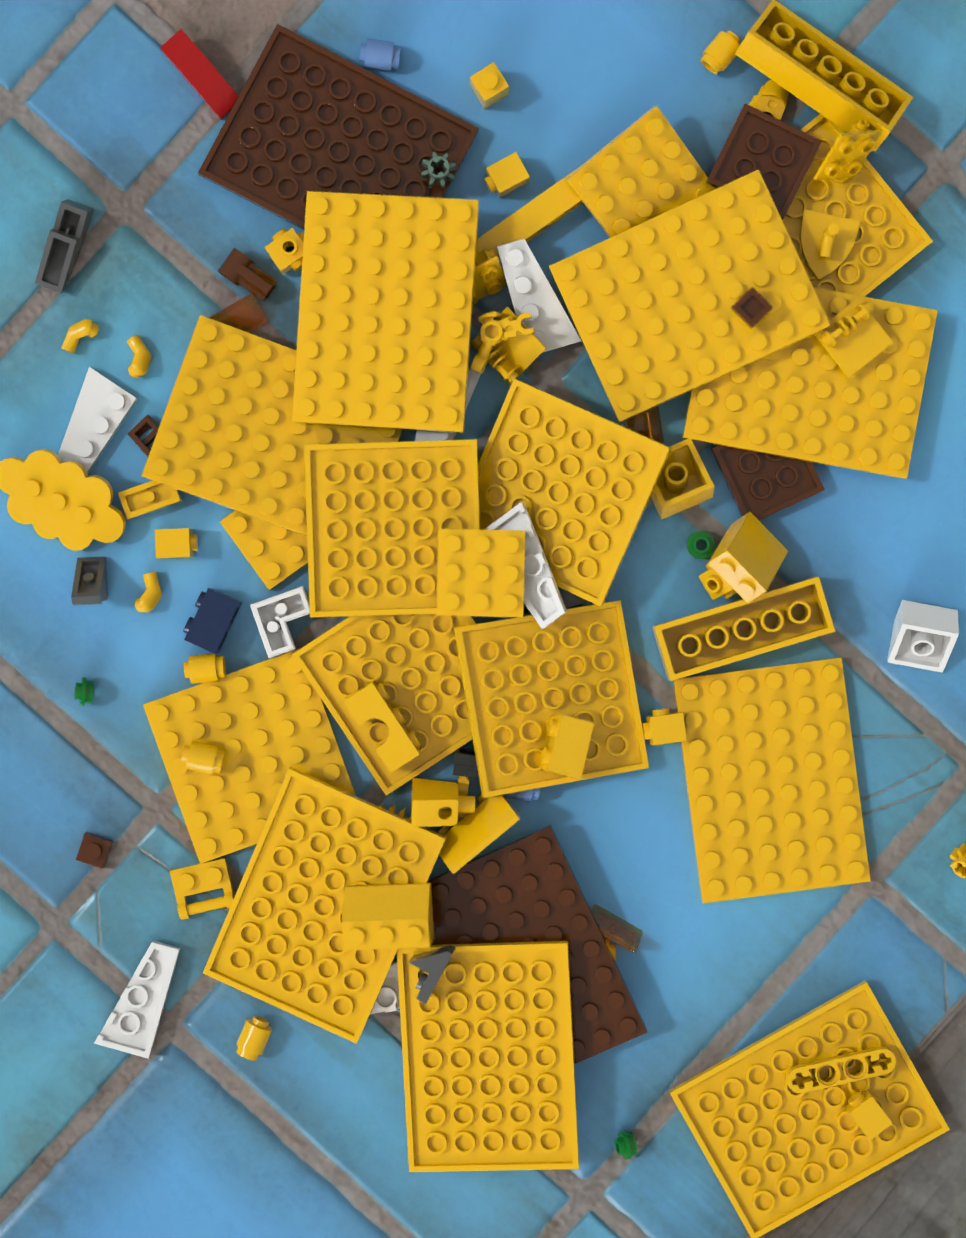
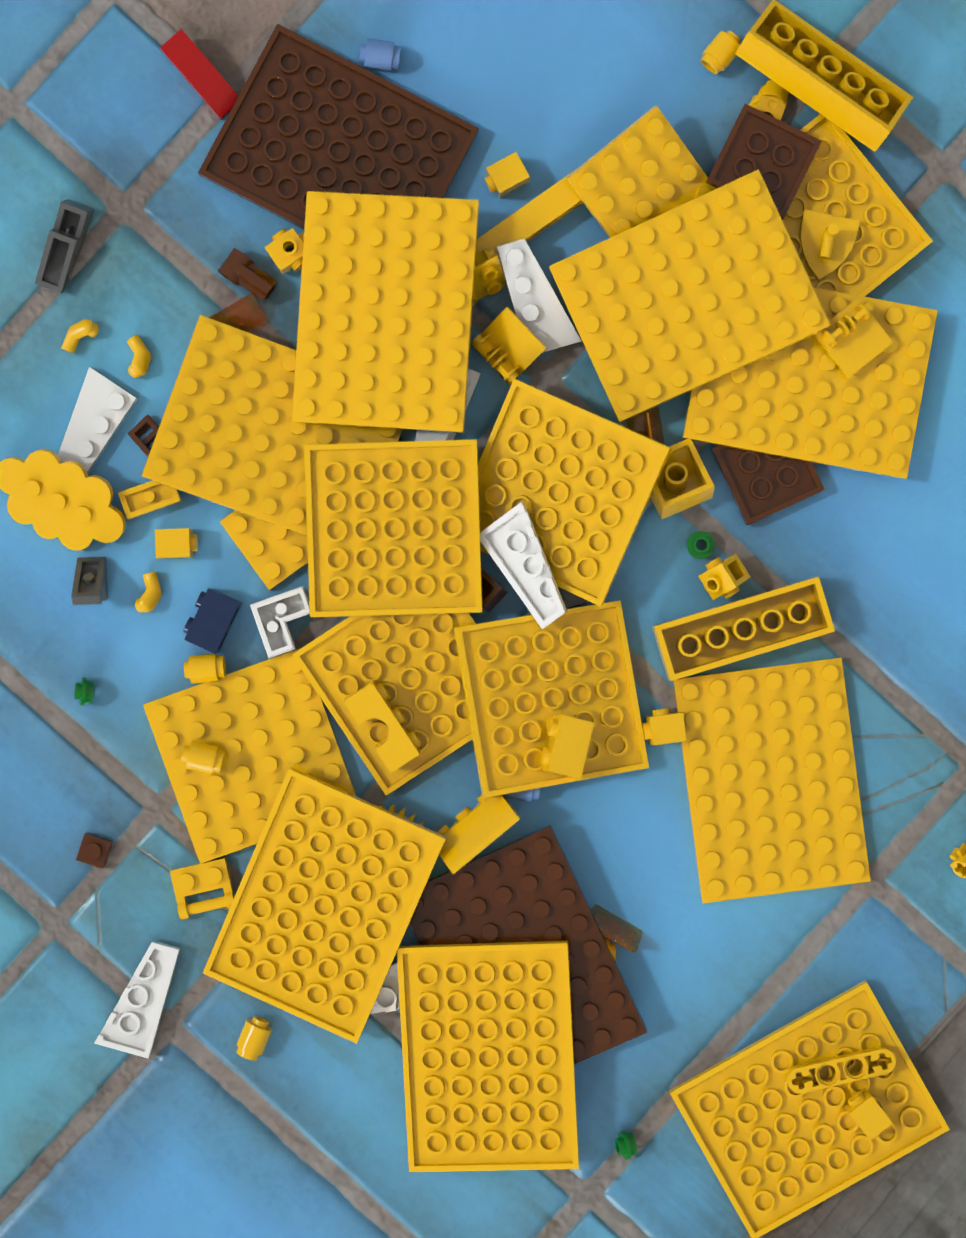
(387, 916): yellow slope -> none
(434, 964): dark grey slope -> none
(435, 163): sand green gear -> none
(437, 803): yellow torso -> none
(465, 767): pearl dark grey piece -> none
(480, 572): yellow plate -> none
(489, 85): yellow brick -> none
(494, 332): yellow piece -> none
(748, 557): yellow brick -> none
(751, 308): reddish brown plate -> none
(849, 152): yellow hinge -> none
(923, 636): white slope -> none

